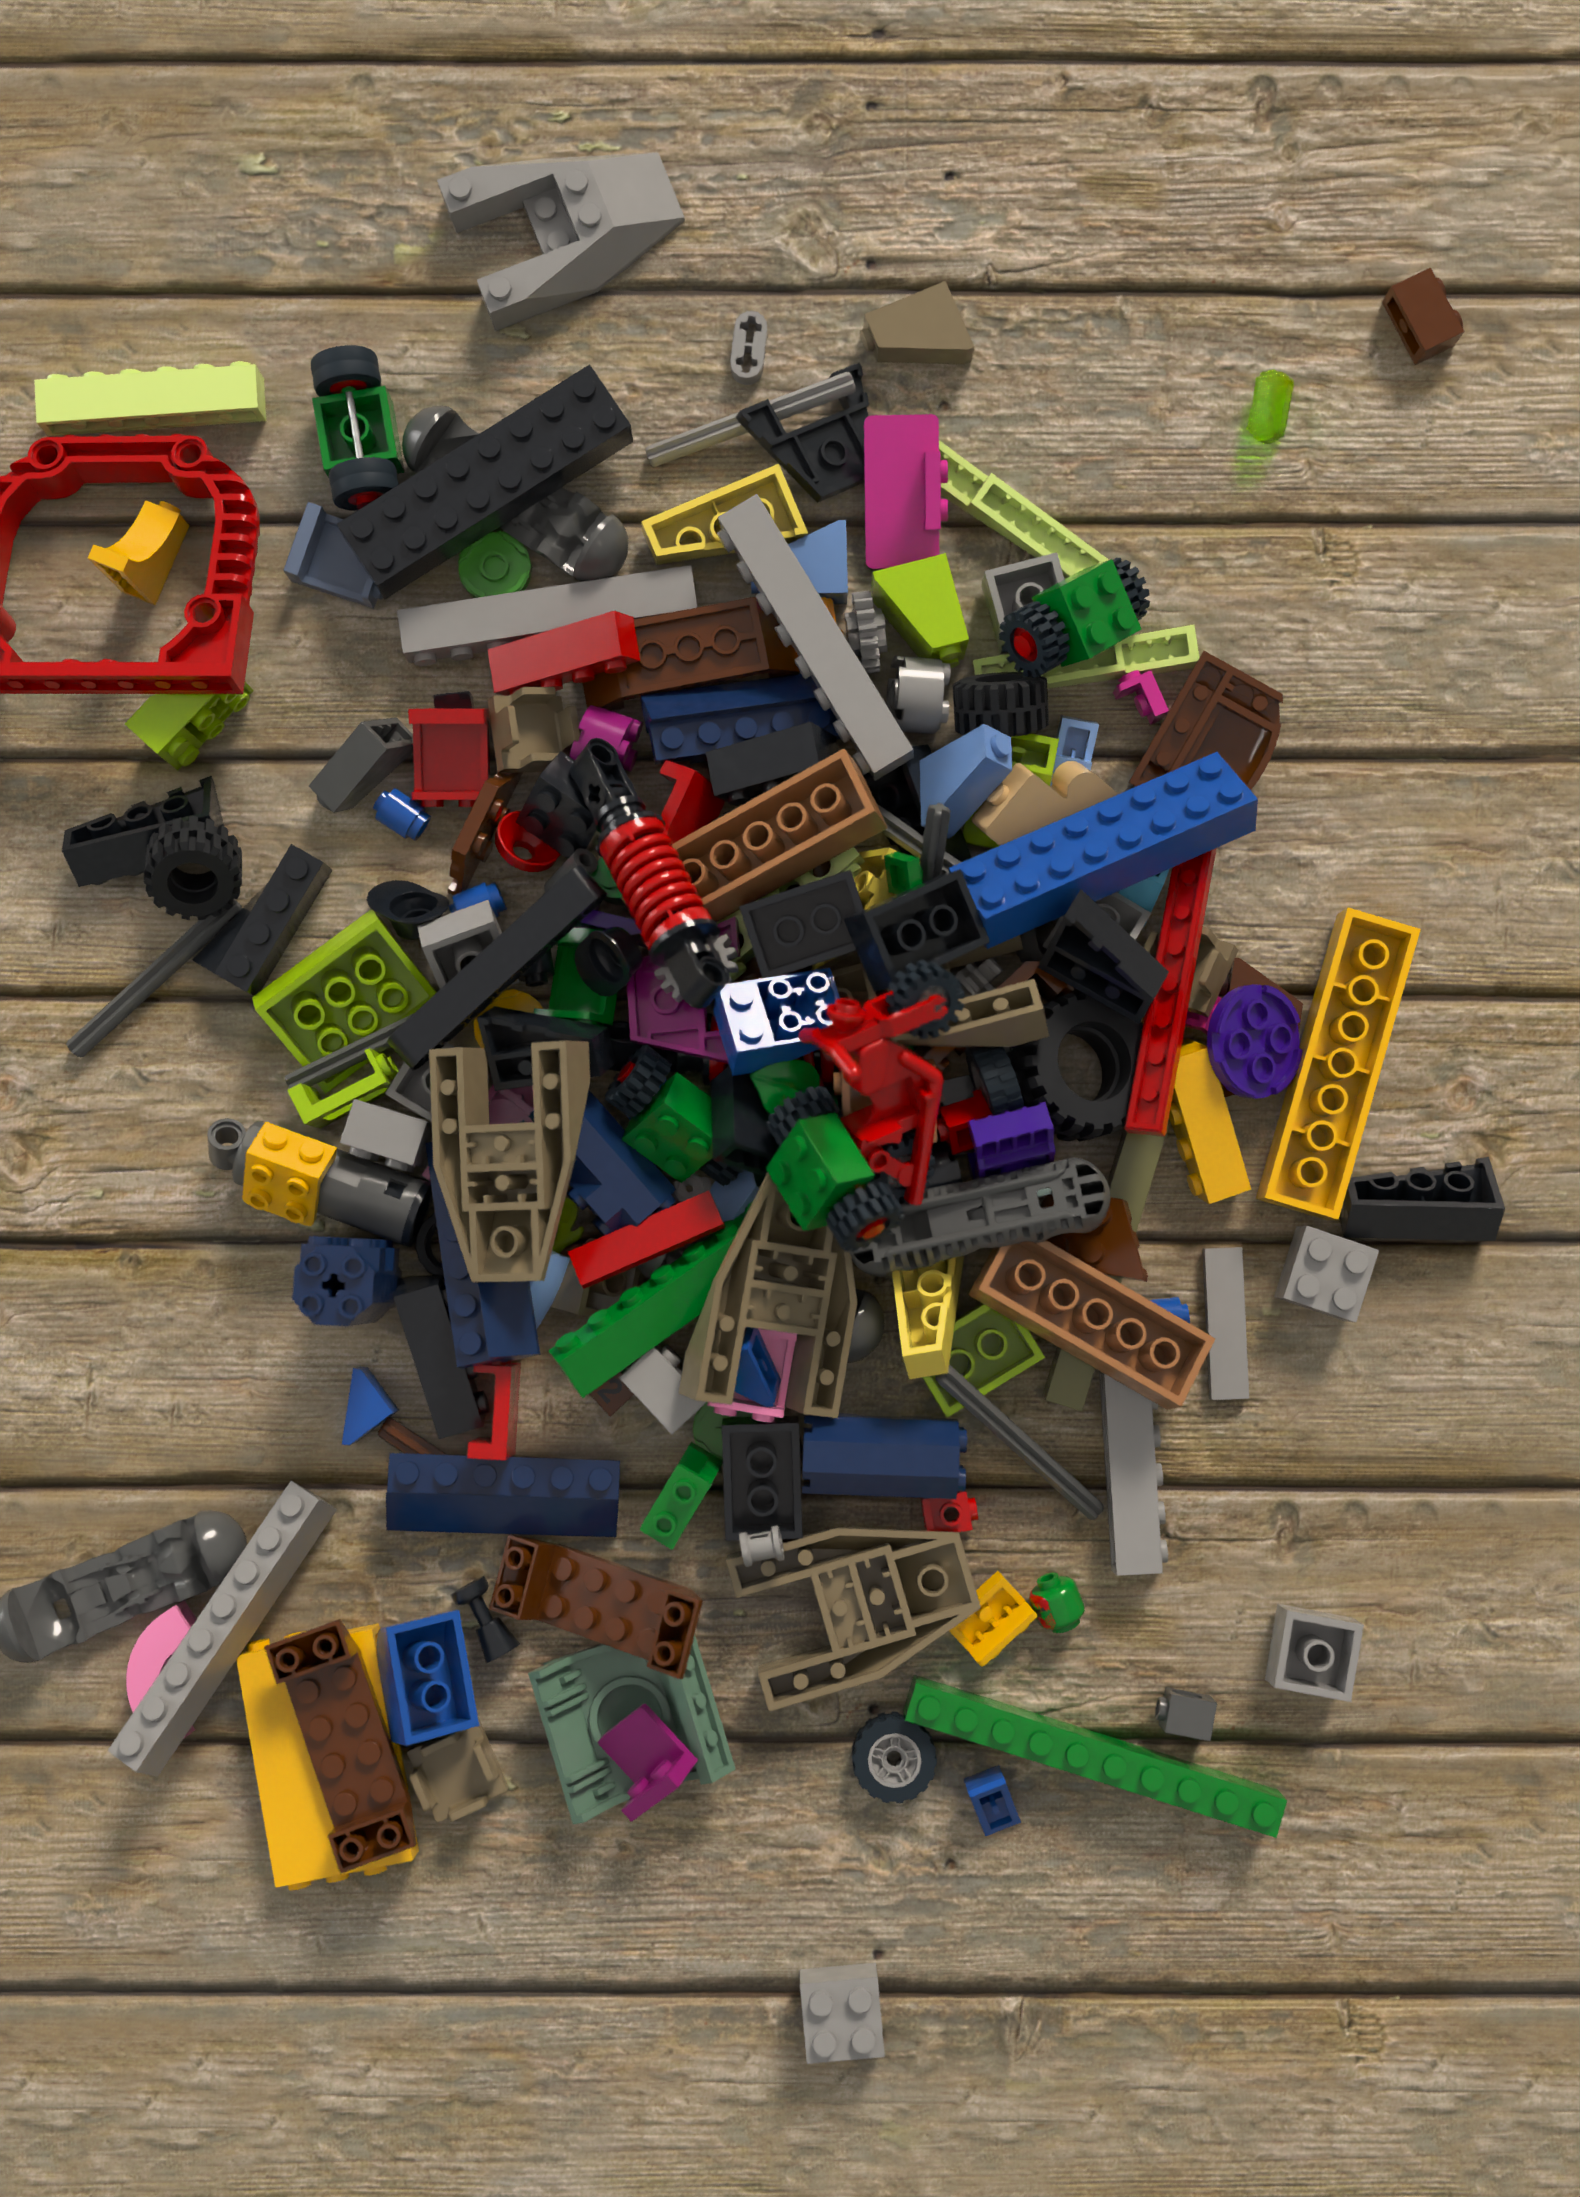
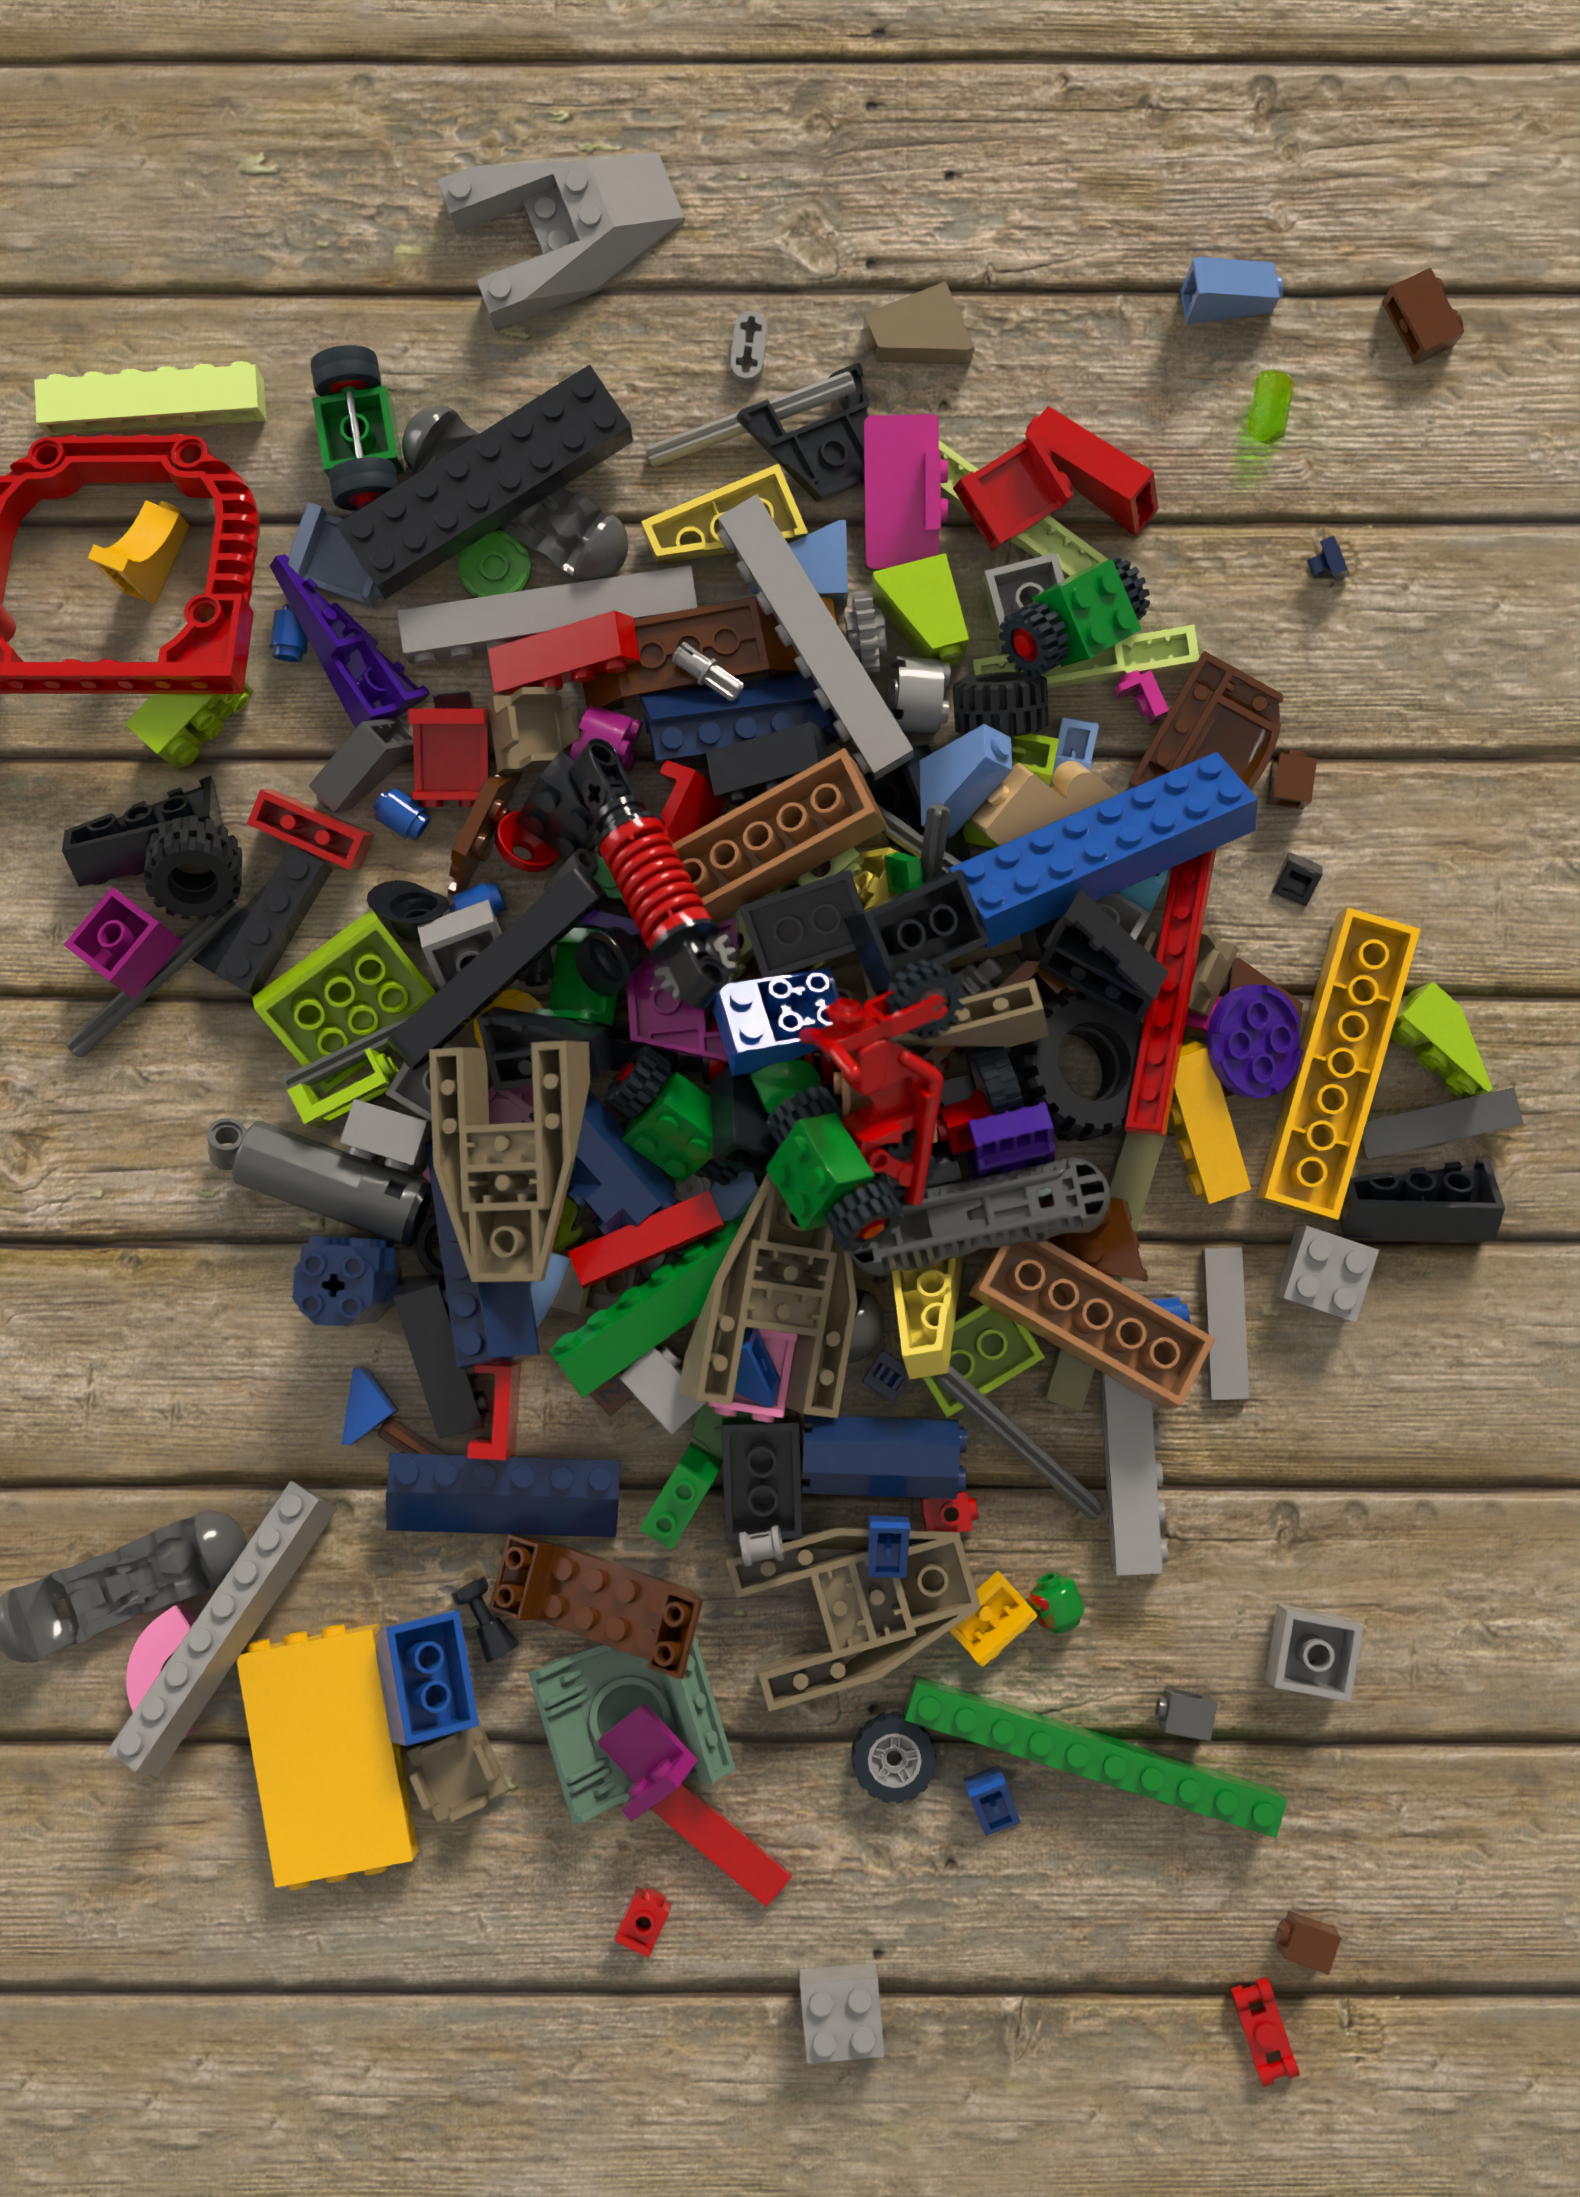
(123, 943): none -> magenta brick
(286, 1173): yellow bracket -> none
(287, 636): none -> blue brick
(310, 829): none -> red brick
(346, 1743): reddish brown slope -> none
(359, 673): none -> dark purple wedge
(635, 1935): none -> red brick
(707, 672): none -> light grey axle
(723, 1843): none -> red tile
(887, 1376): none -> dark blue tile
(888, 1546): none -> blue slope
(1014, 491): none -> red panel
(1099, 470): none -> red slope
(1229, 289): none -> medium blue slope
(1264, 2031): none -> red plate
(1292, 780): none -> reddish brown brick
(1298, 879): none -> black slope
(1307, 1942): none -> reddish brown brick
(1331, 560): none -> dark blue tile
(1441, 1123): none -> dark grey slope
(1442, 1040): none -> lime slope

